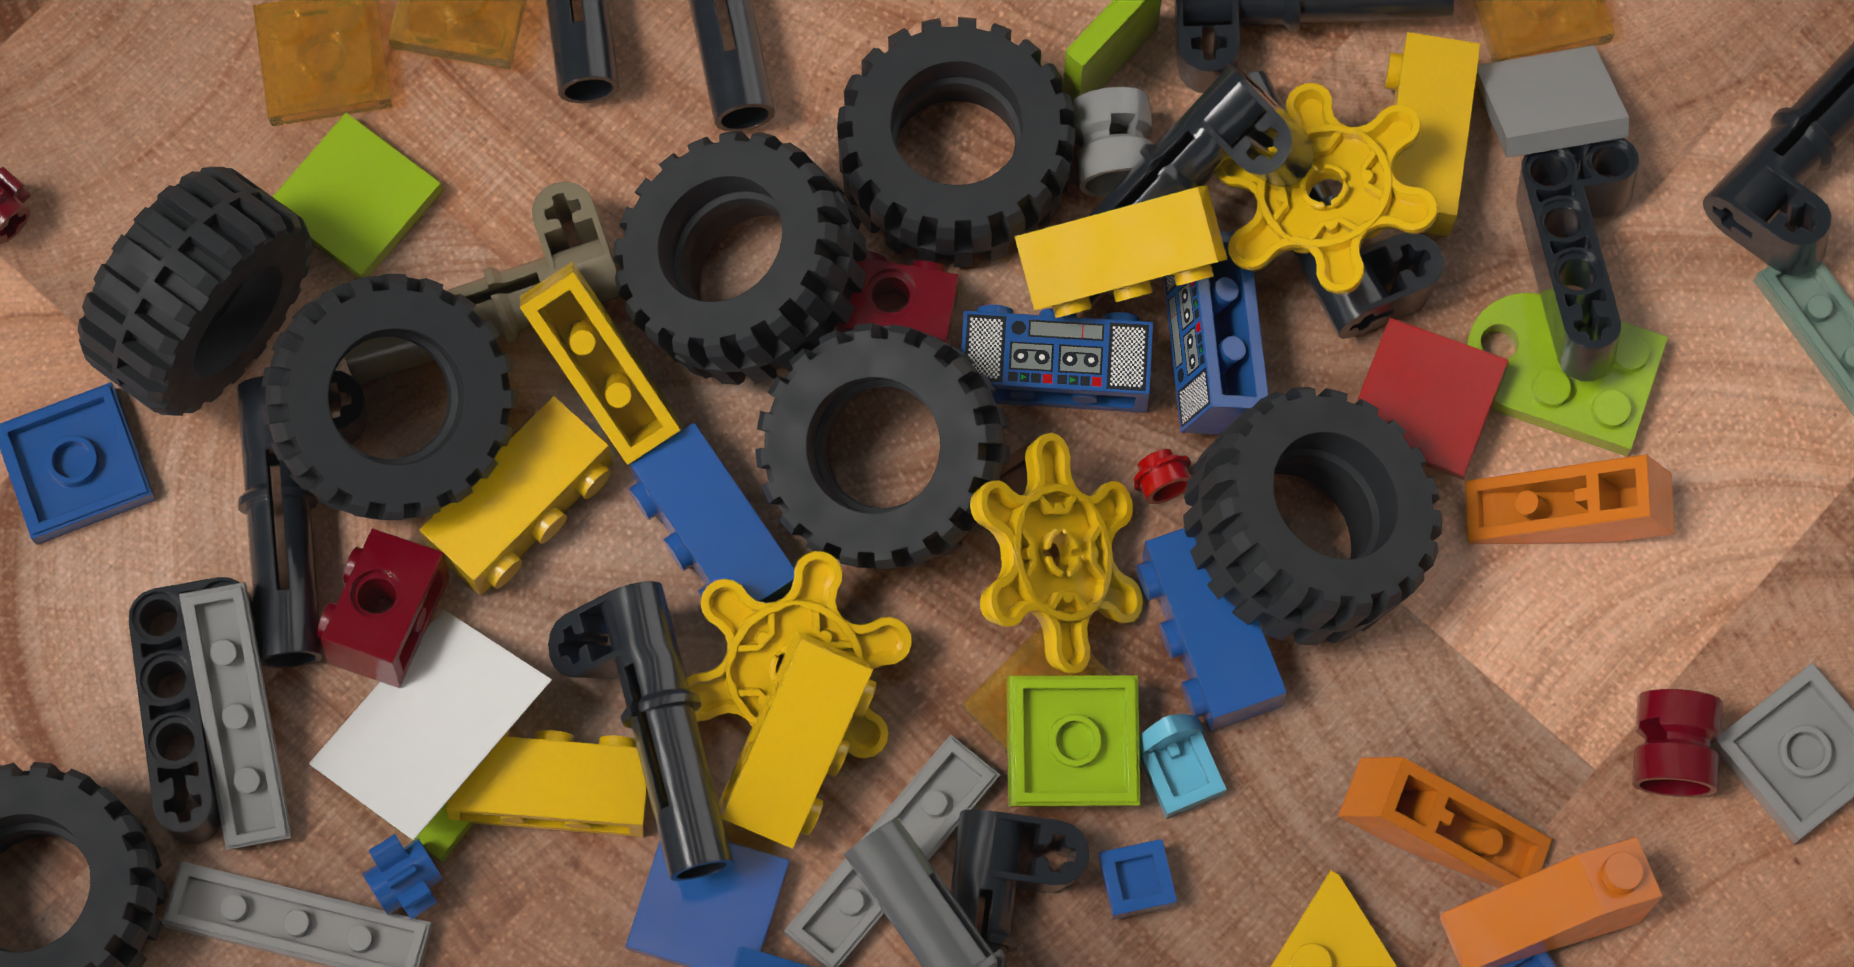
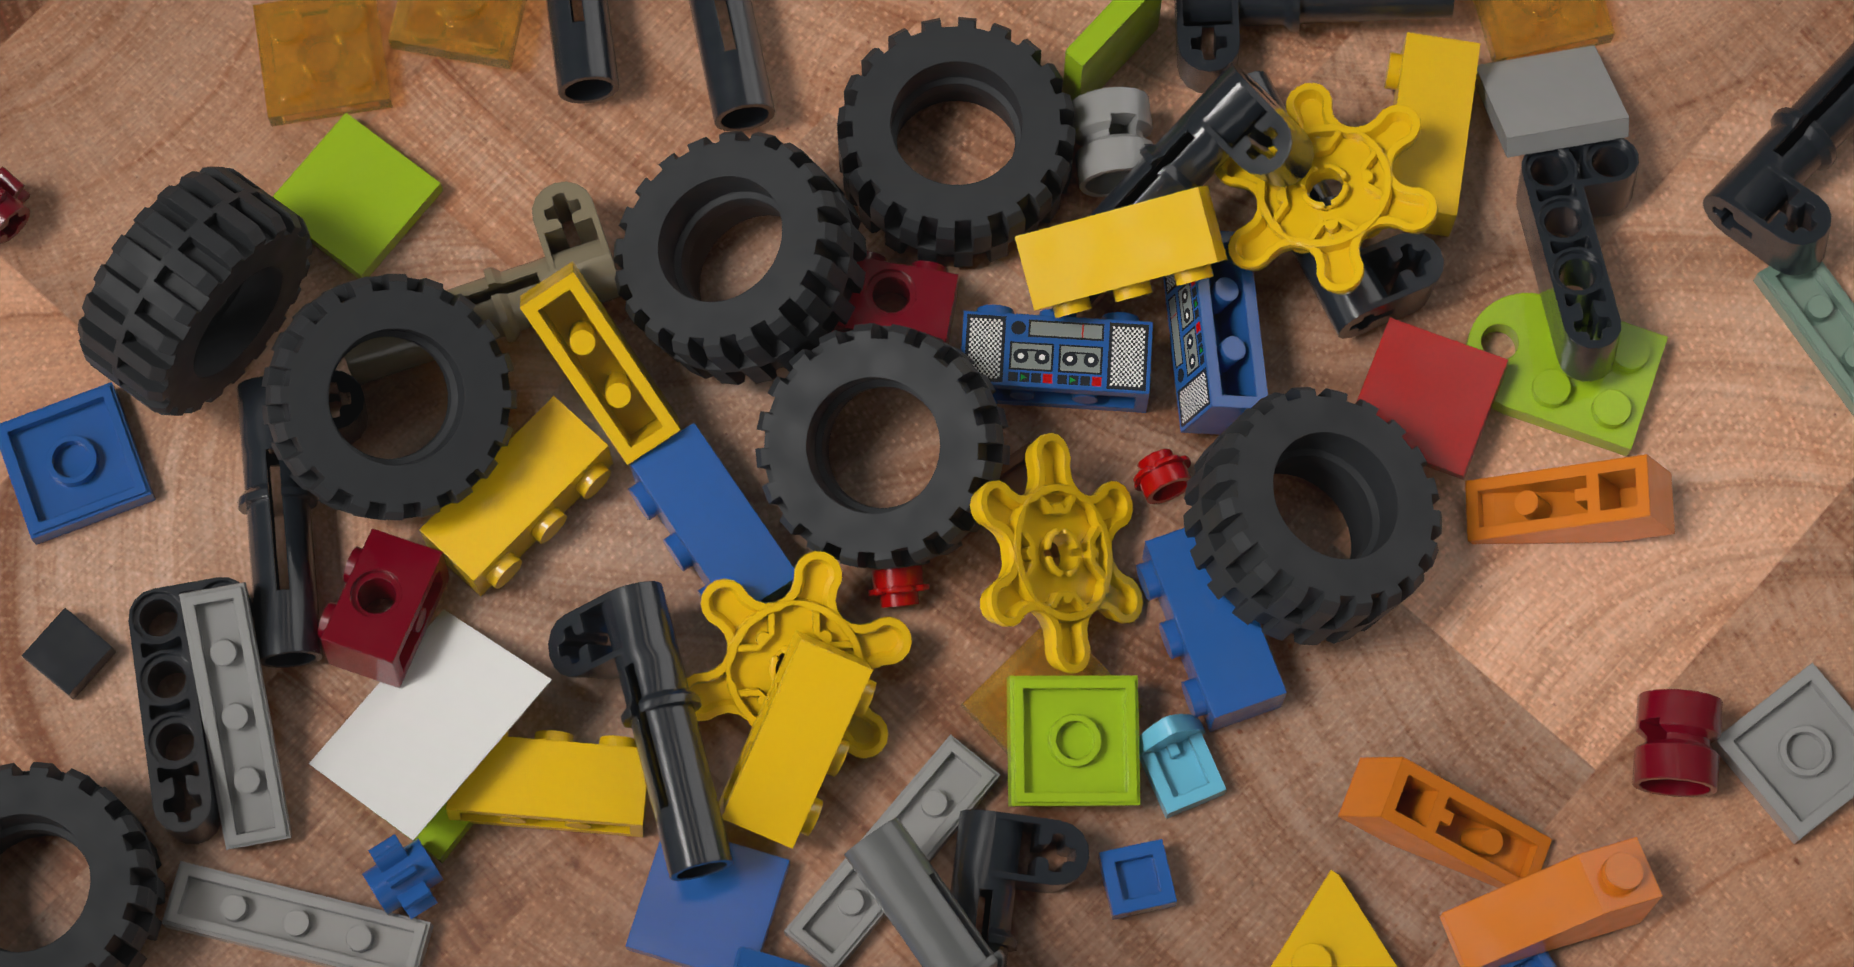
(69, 653): none -> black tile
(898, 585): none -> red plate

